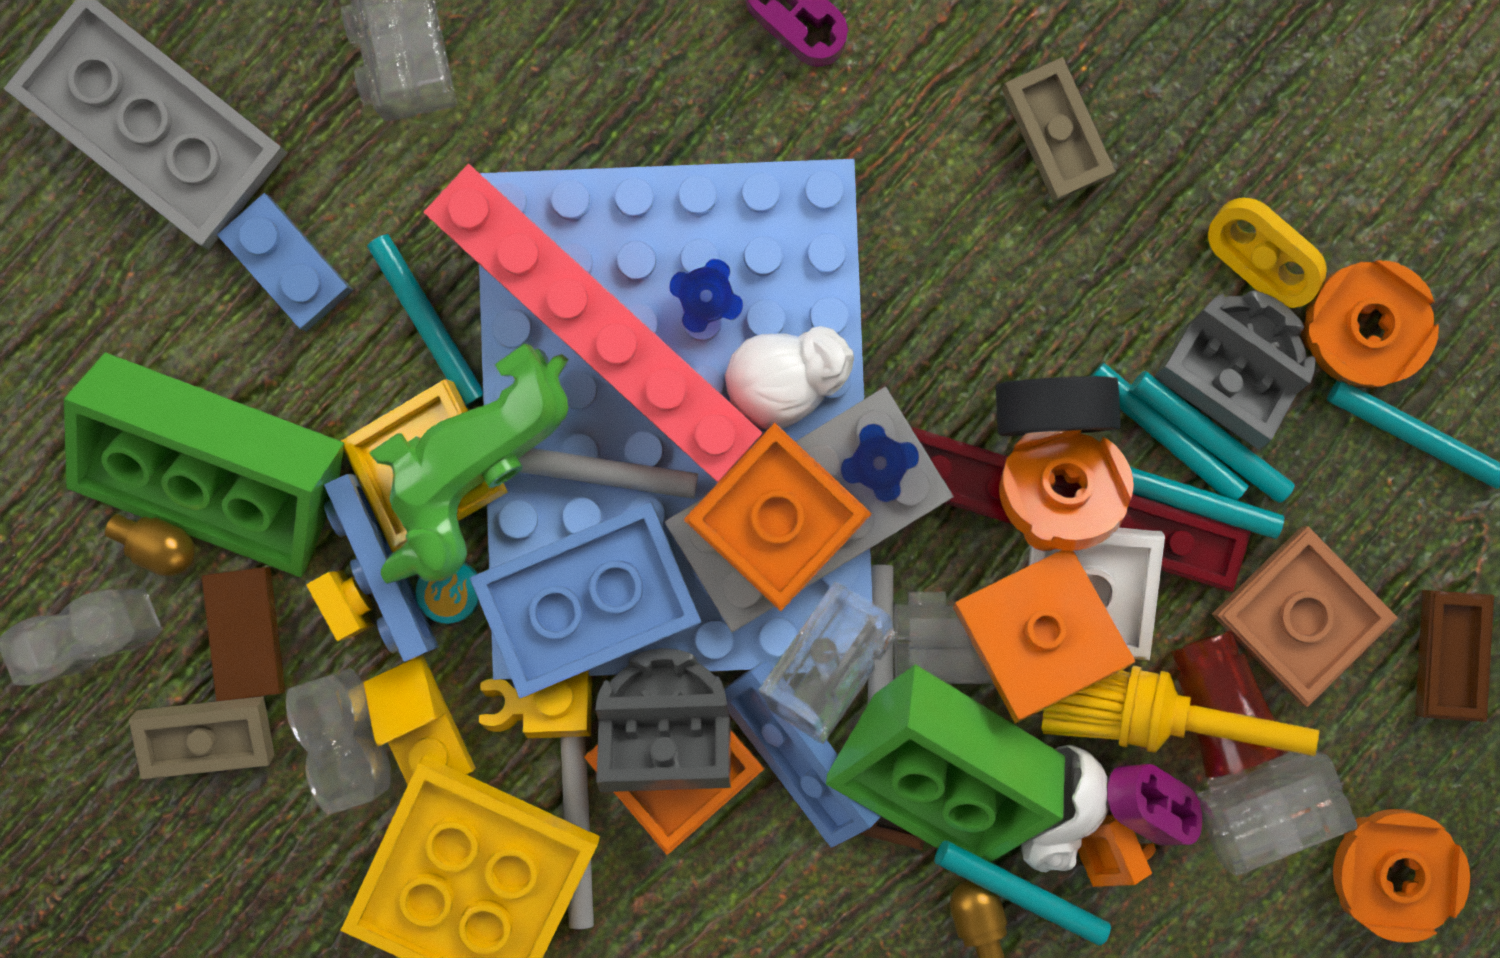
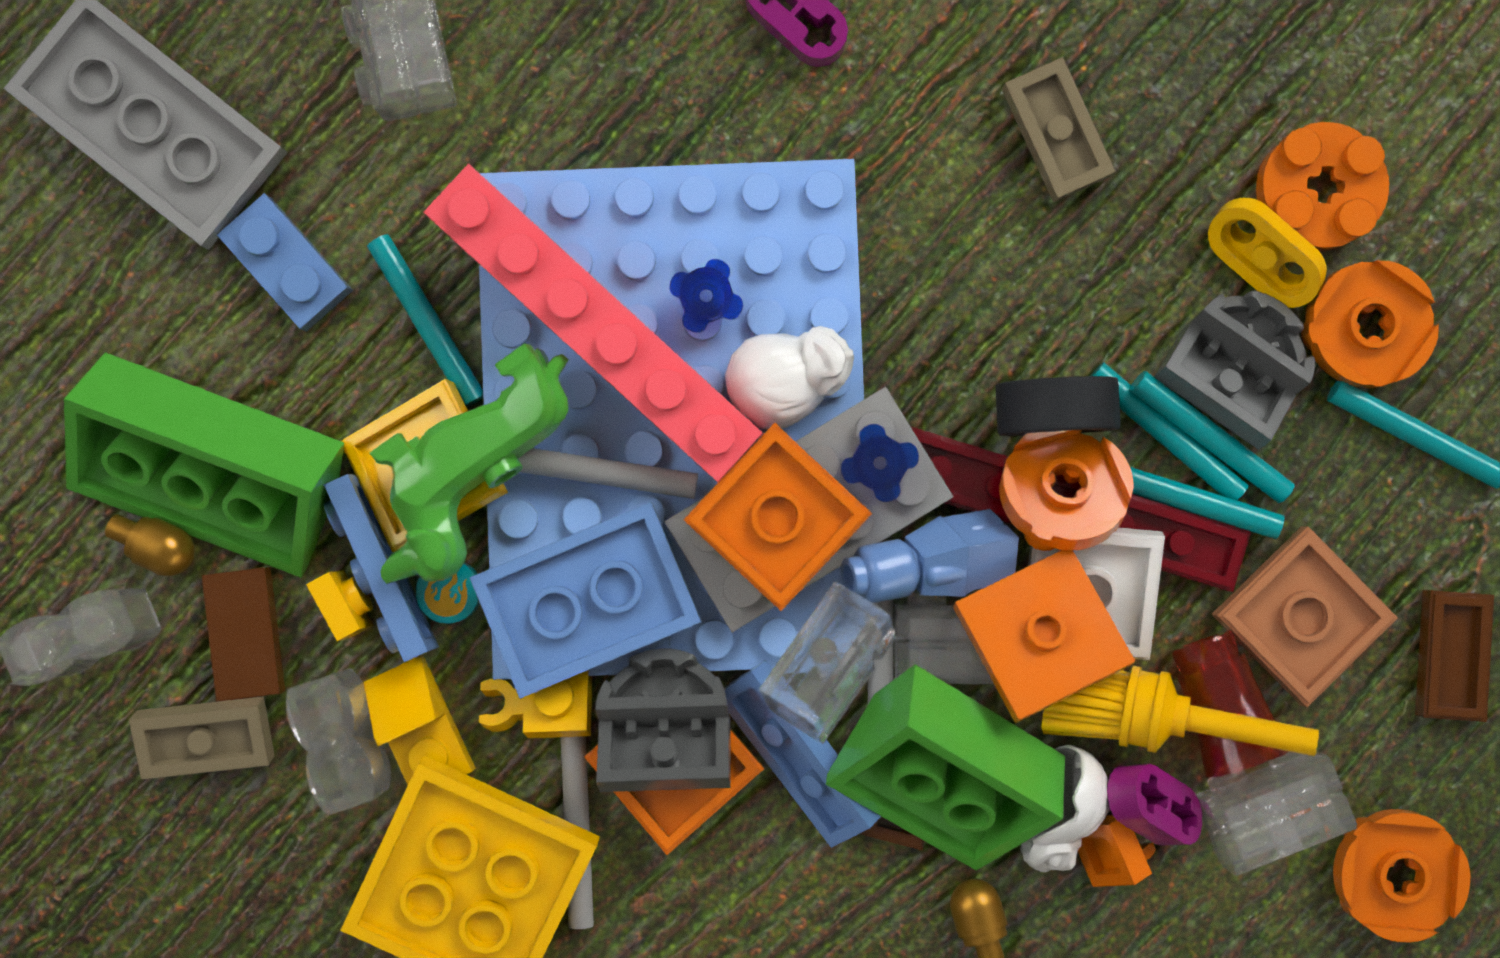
(937, 559): none -> medium blue piece
(1022, 893): teal bar -> none
(1353, 164): none -> orange plate

